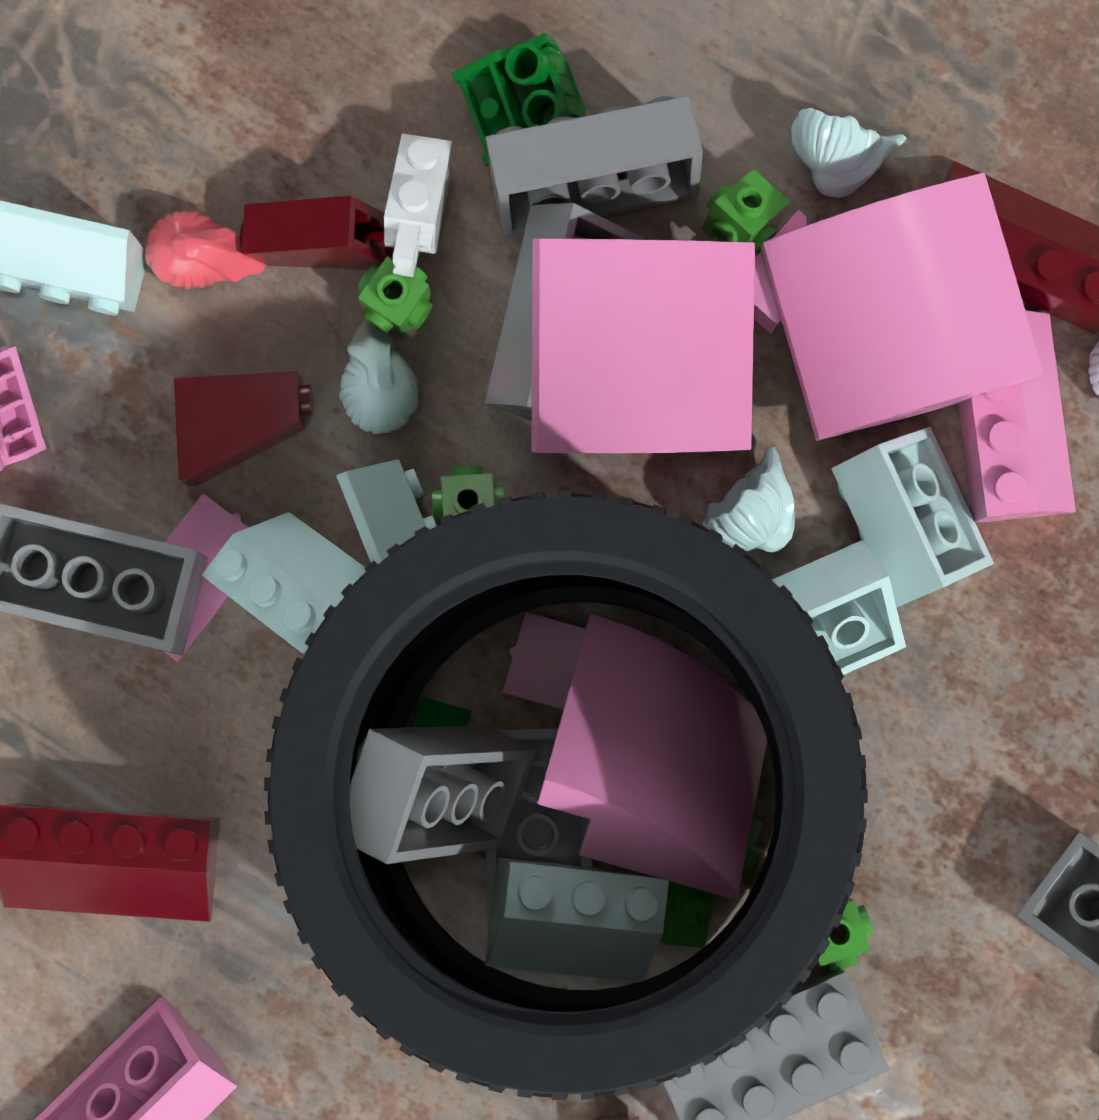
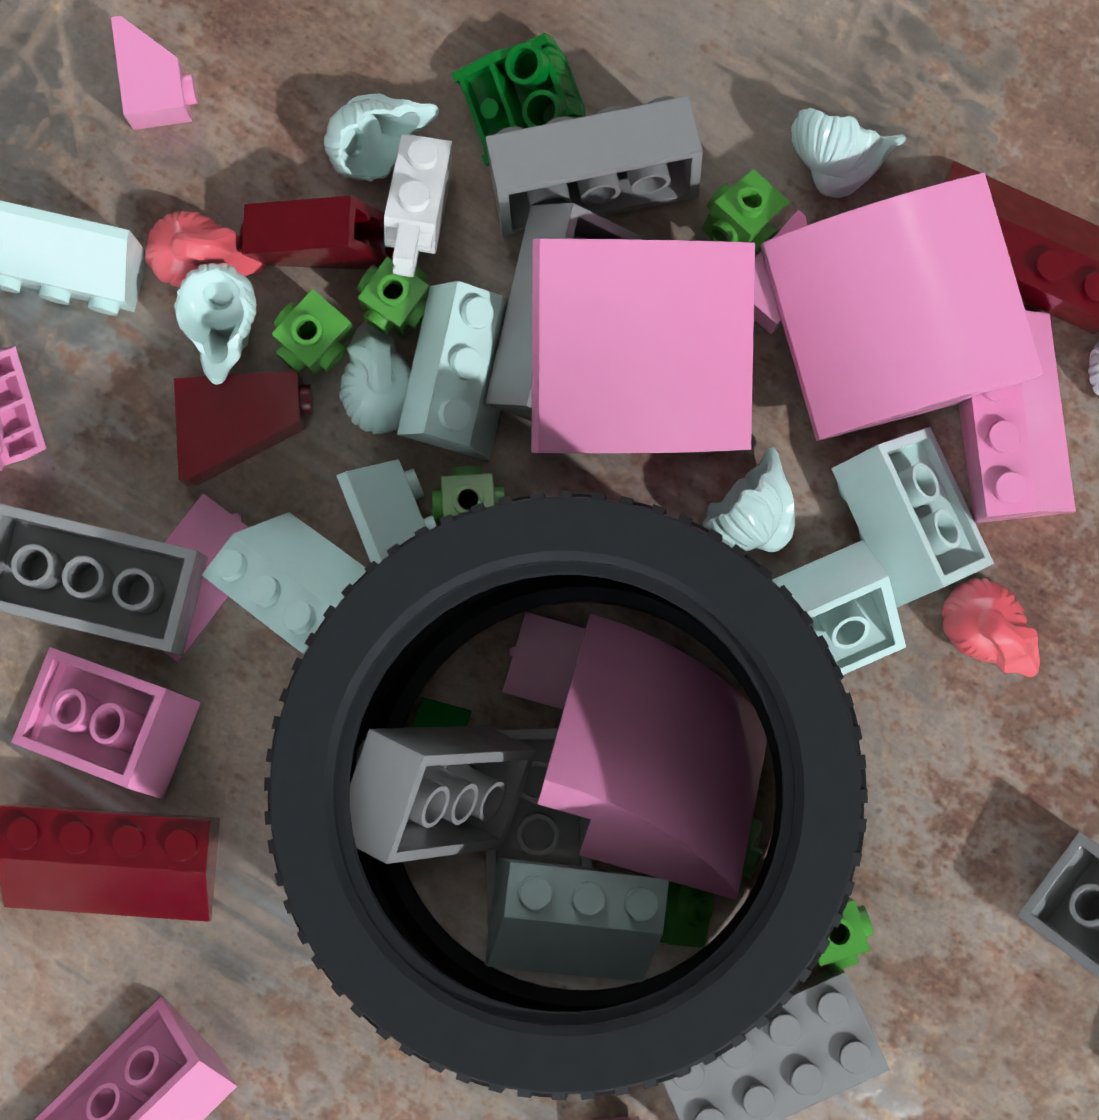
(106, 723): none -> bright pink slope
(150, 80): none -> bright pink slope
(216, 315): none -> light aqua hair
(310, 317): none -> bright green brick
(367, 134): none -> light aqua hair
(454, 371): none -> light aqua slope
(991, 627): none -> coral hair

